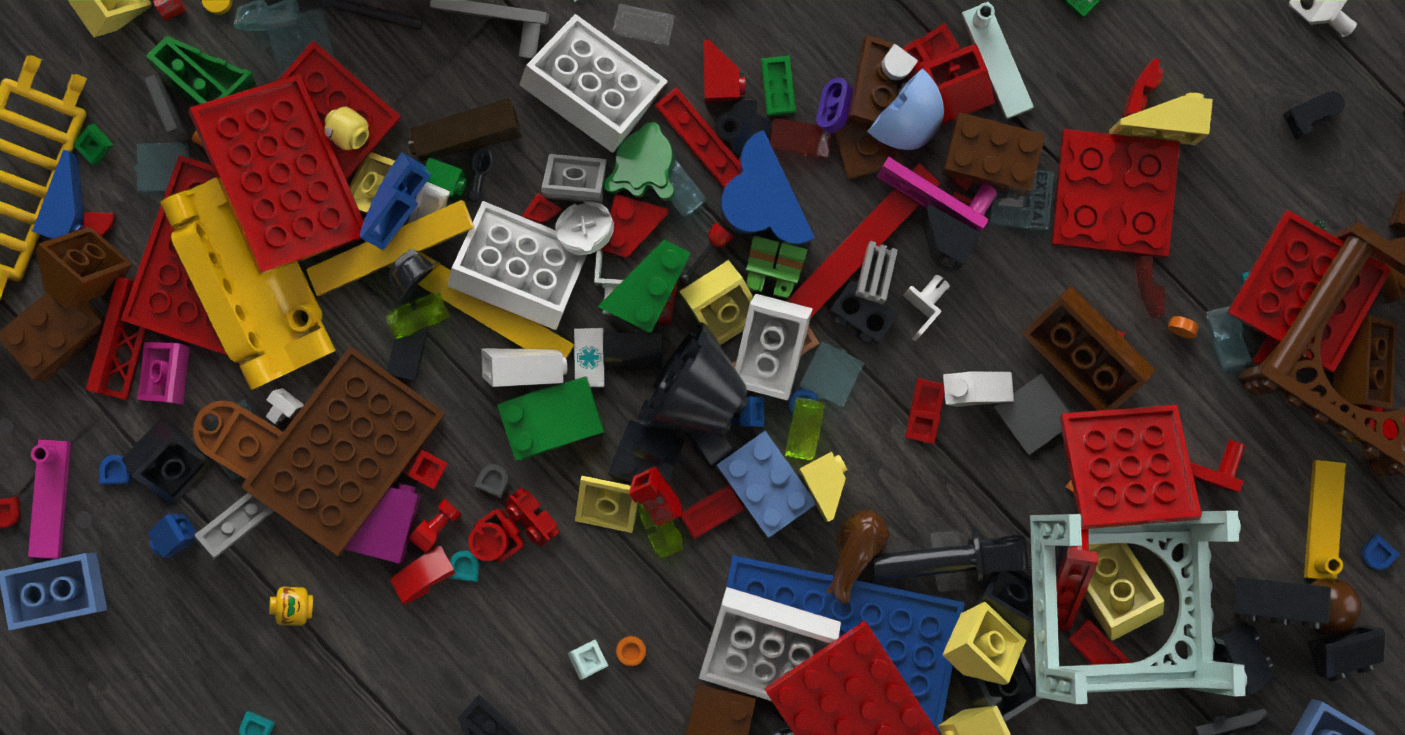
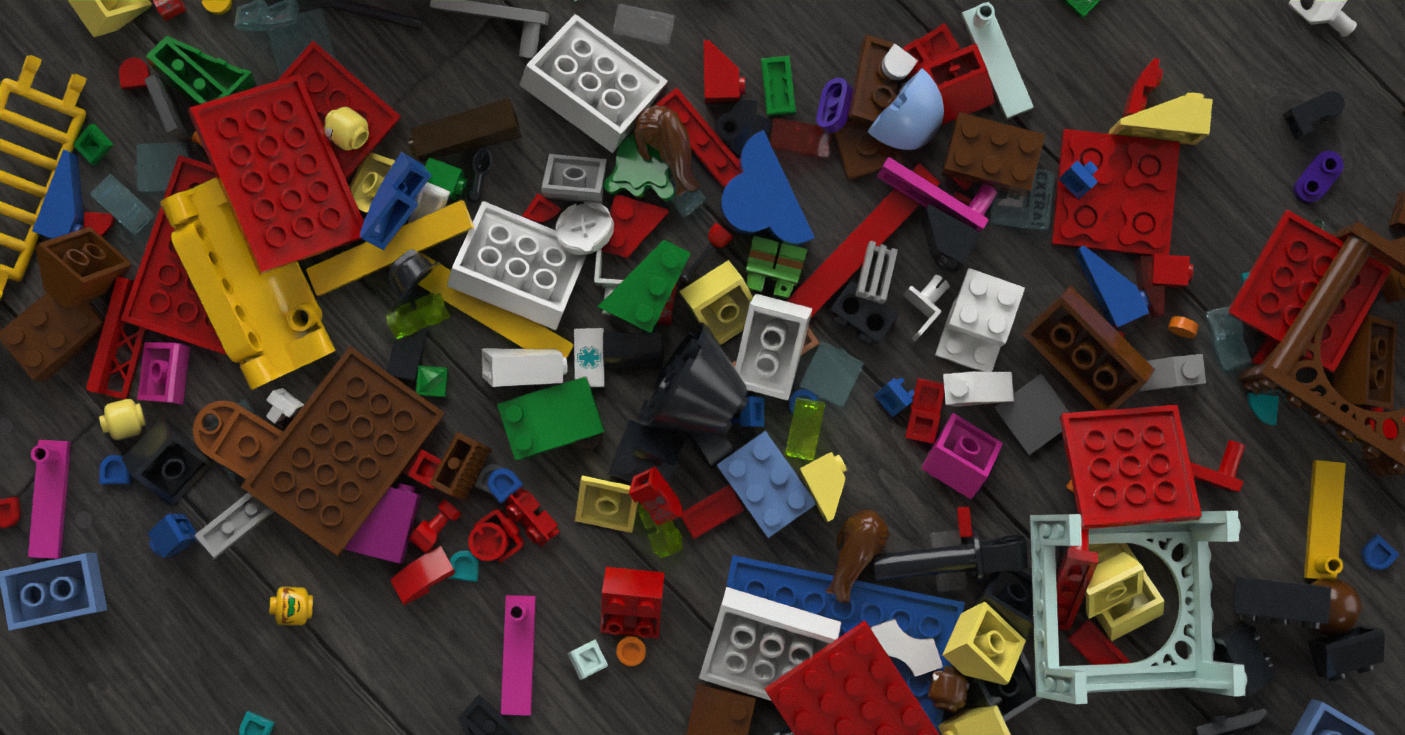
(122, 204): none -> clear light blue slope
(122, 419): none -> light yellow head
(133, 73): none -> red tile
(432, 381): none -> green tile
(460, 466): none -> reddish brown brick
(503, 483): none -> blue tile
(518, 655): none -> dark pink piece
(631, 602): none -> red slope
(666, 133): none -> reddish brown hair
(894, 397): none -> blue tile
(918, 654): none -> white tile
(948, 689): none -> reddish brown head
(962, 456): none -> dark pink slope
(964, 521): none -> red tile
(979, 321): none -> white bracket
(1079, 178): none -> blue tile
(1113, 582): none -> light yellow slope
(1114, 292): none -> blue slope
(1172, 271): none -> red brick
(1176, 372): none -> light grey slope
(1264, 407): none -> teal tile
(1319, 176): none -> dark purple plate

